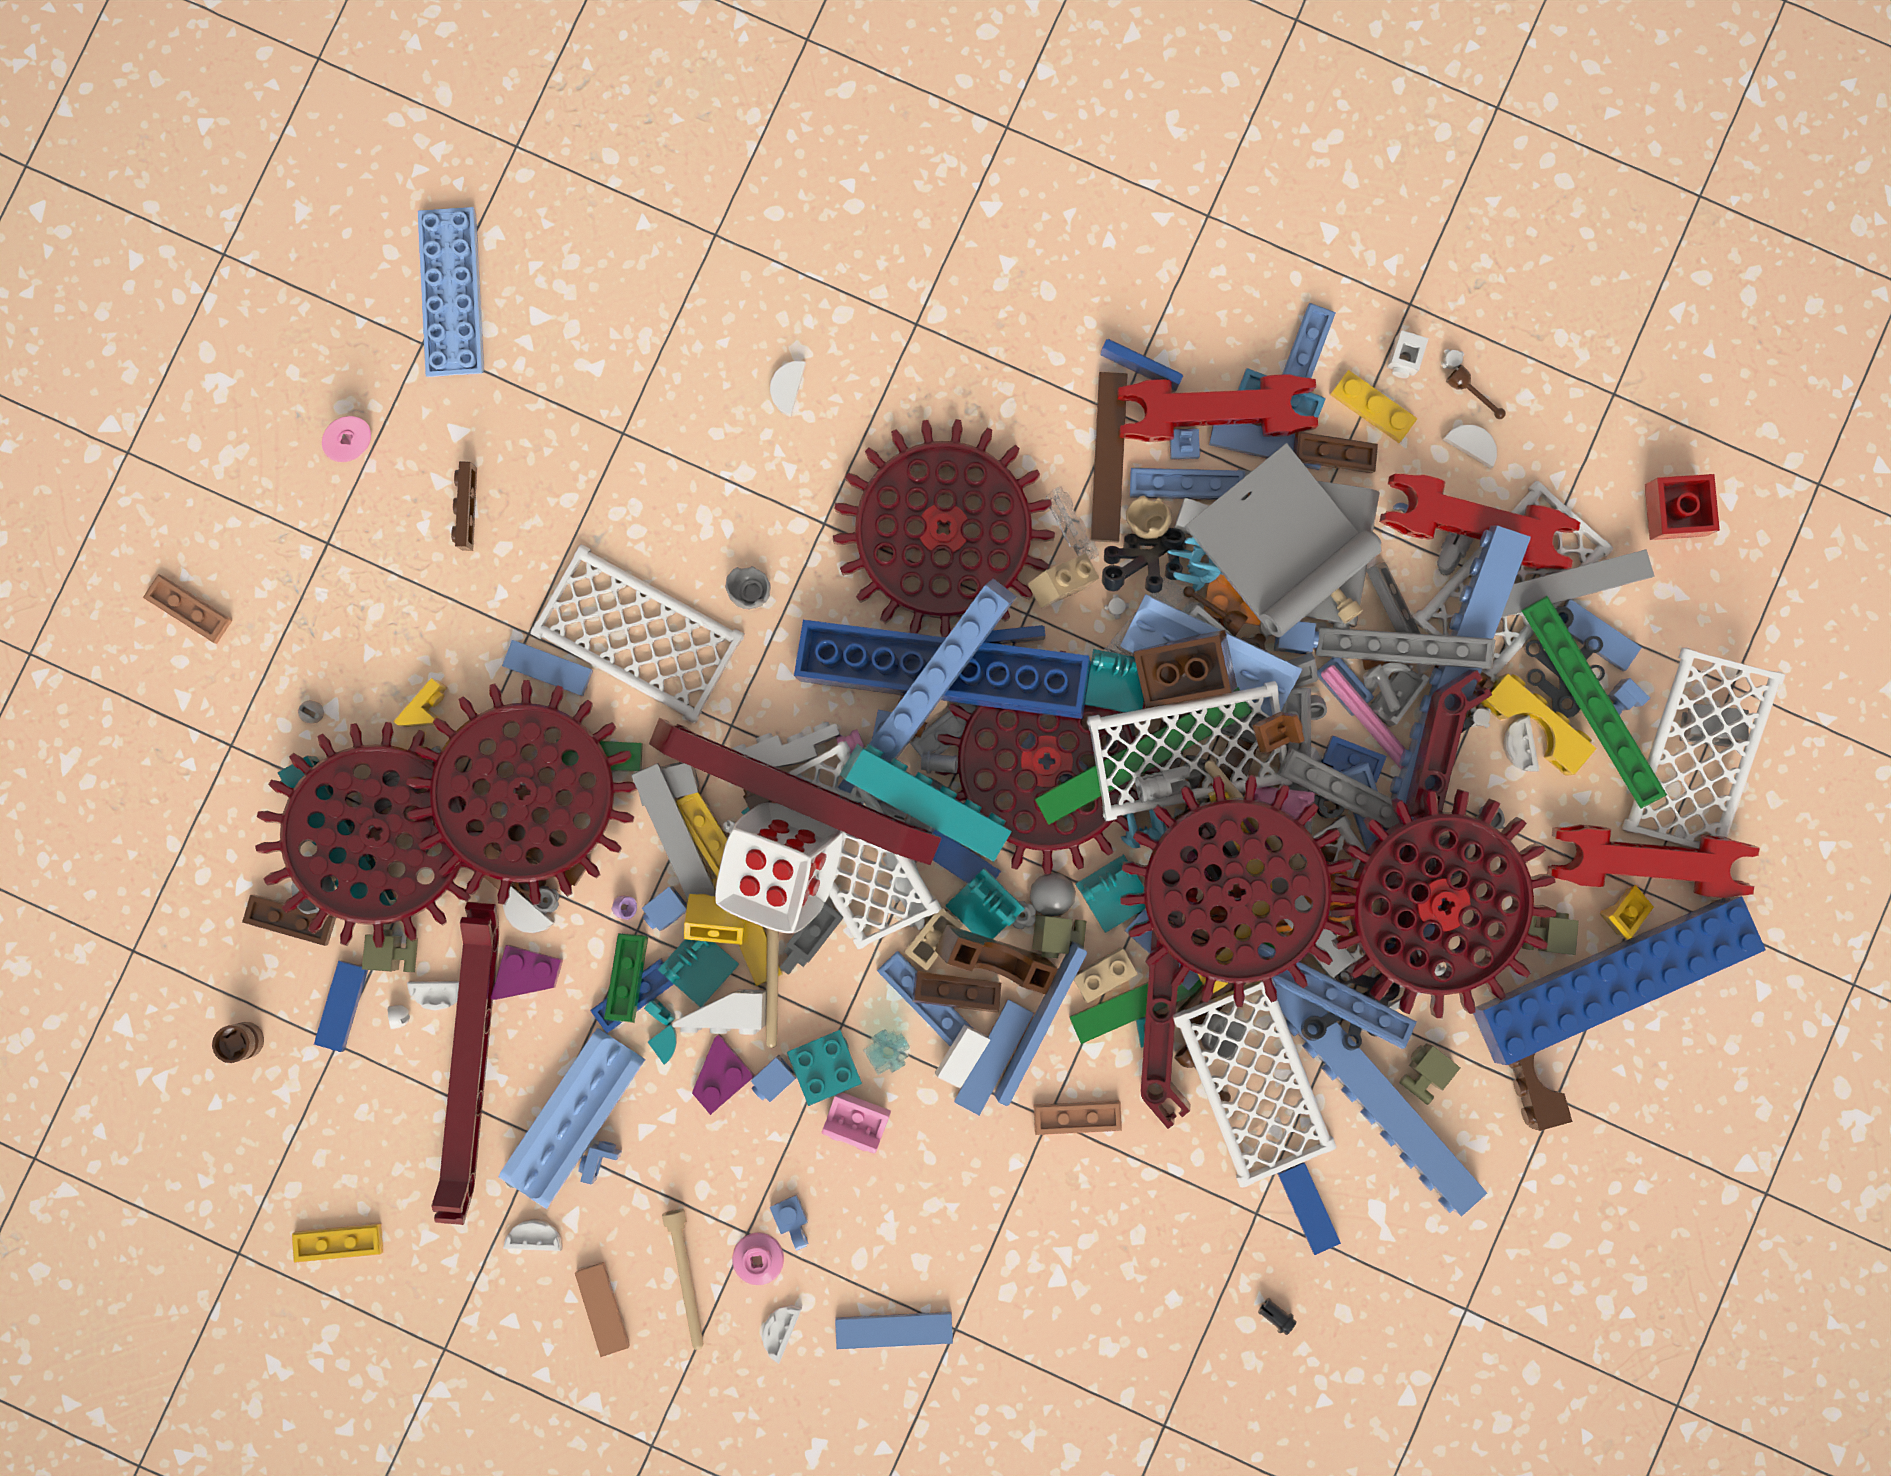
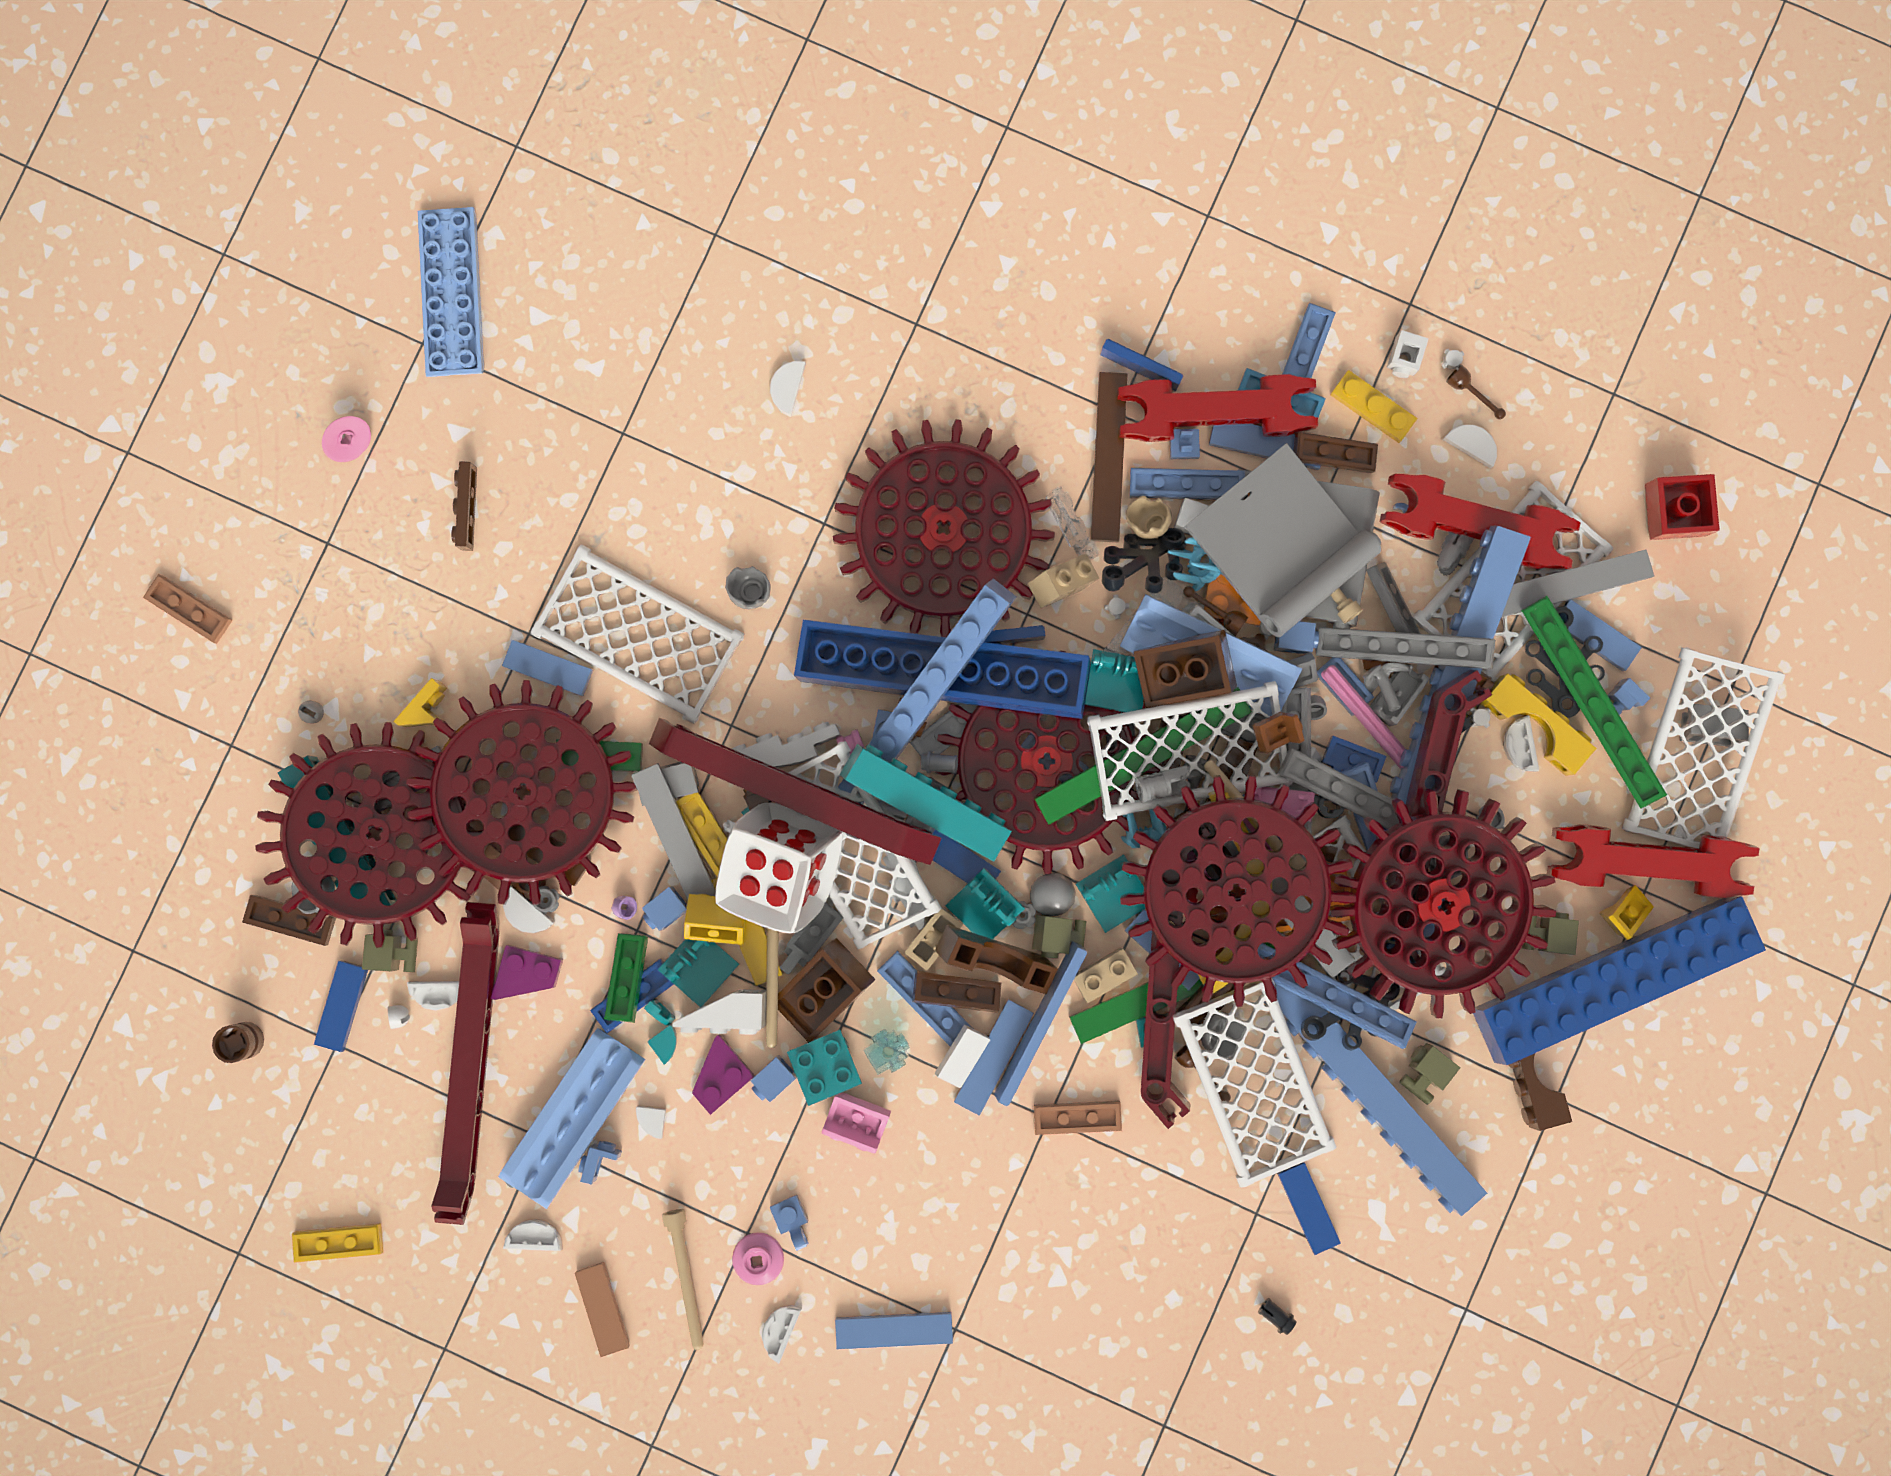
(651, 1120): none -> white tile
(823, 990): none -> reddish brown slope

